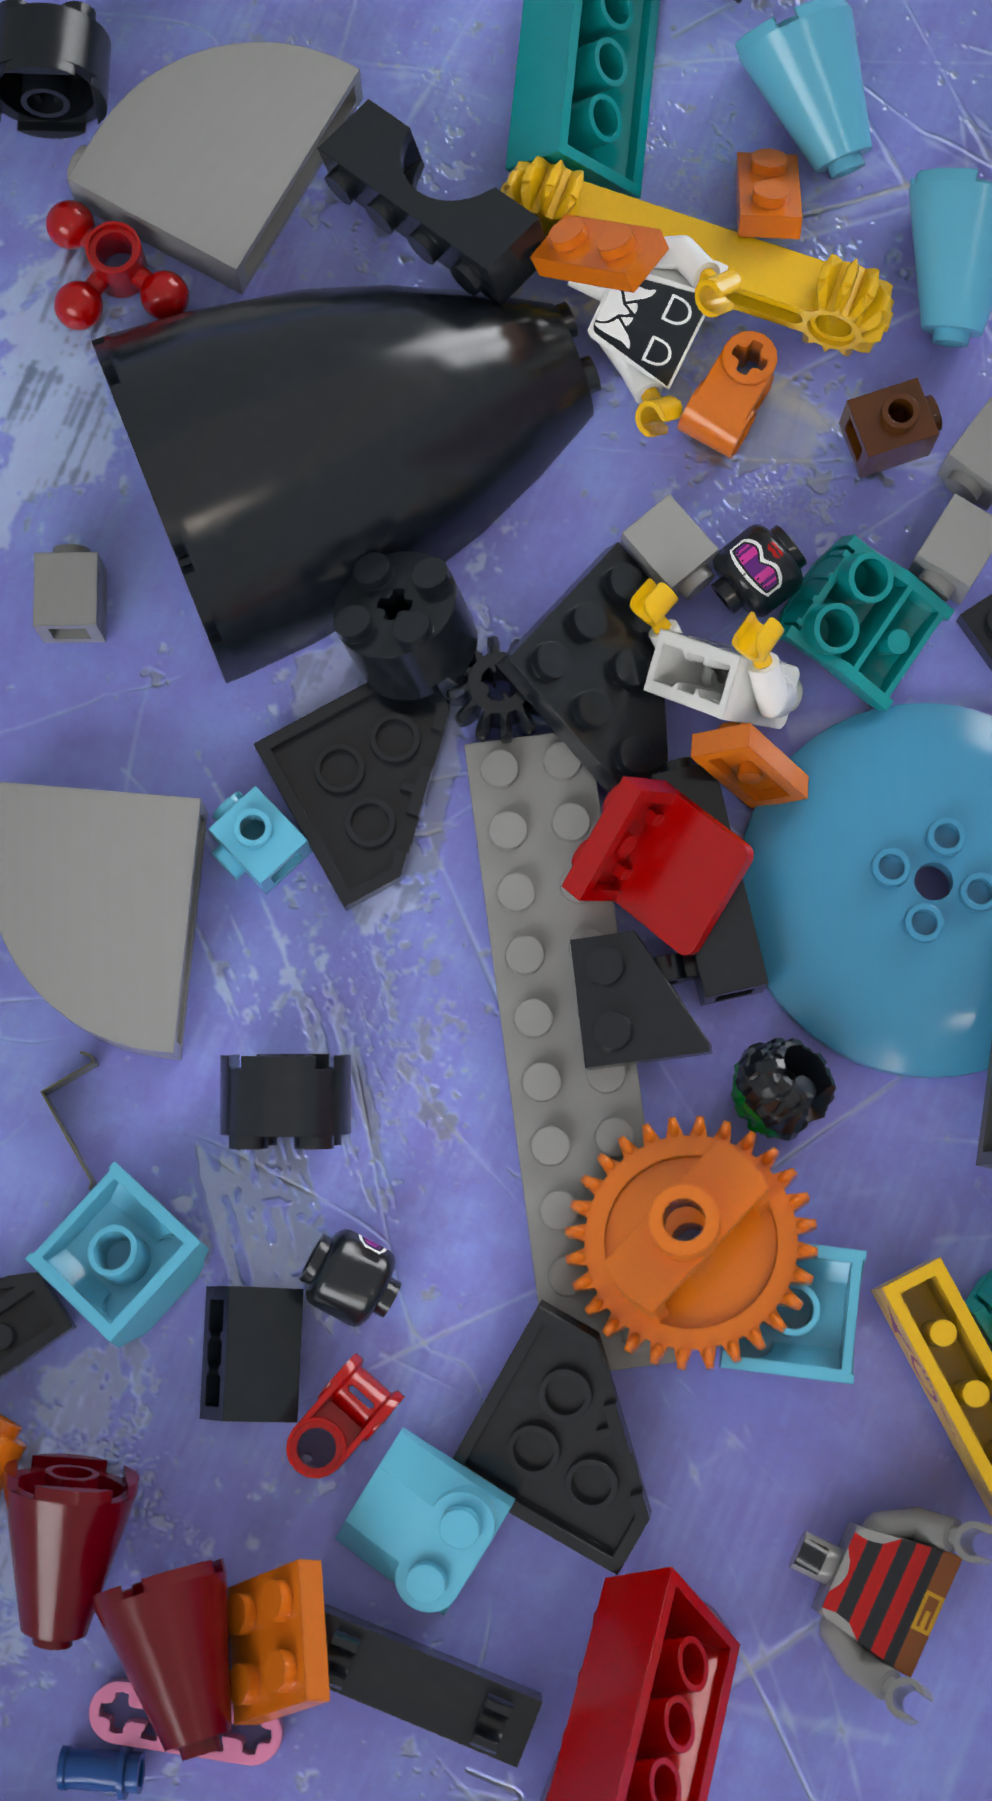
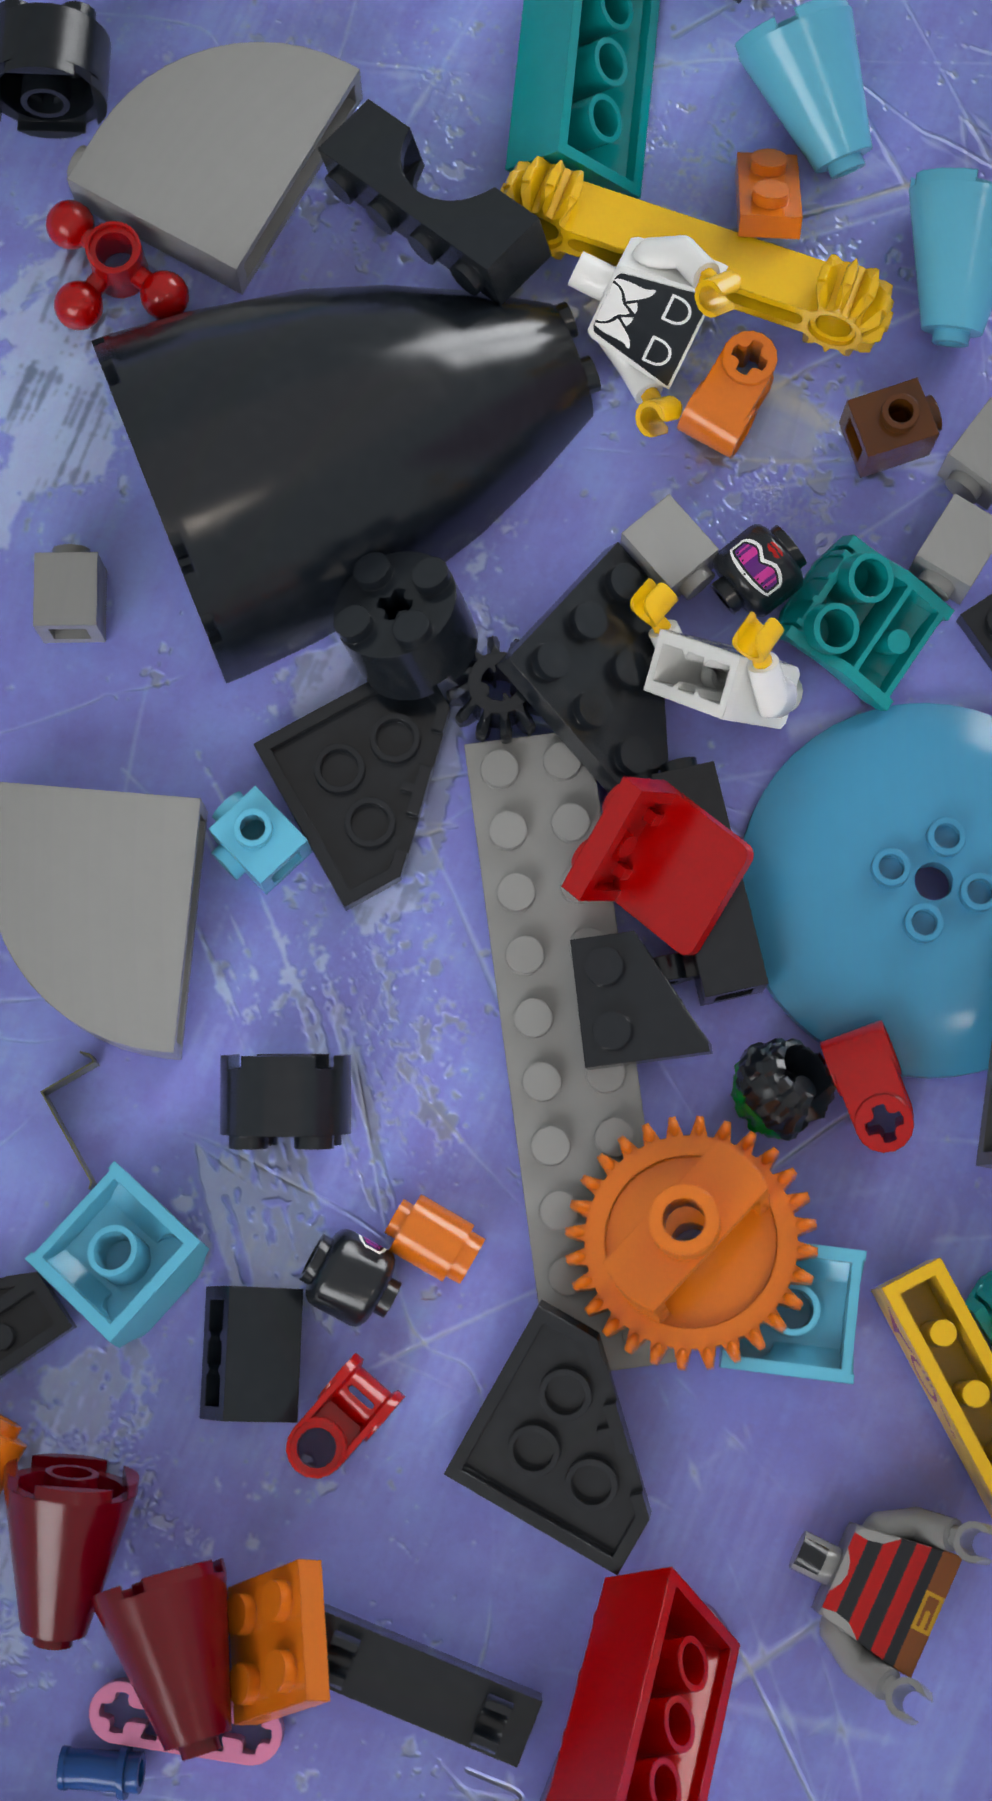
(424, 1522): medium azure slope -> none
(434, 1239): none -> orange brick
(599, 252): orange plate -> none
(749, 765): orange plate -> none
(869, 1076): none -> red piece

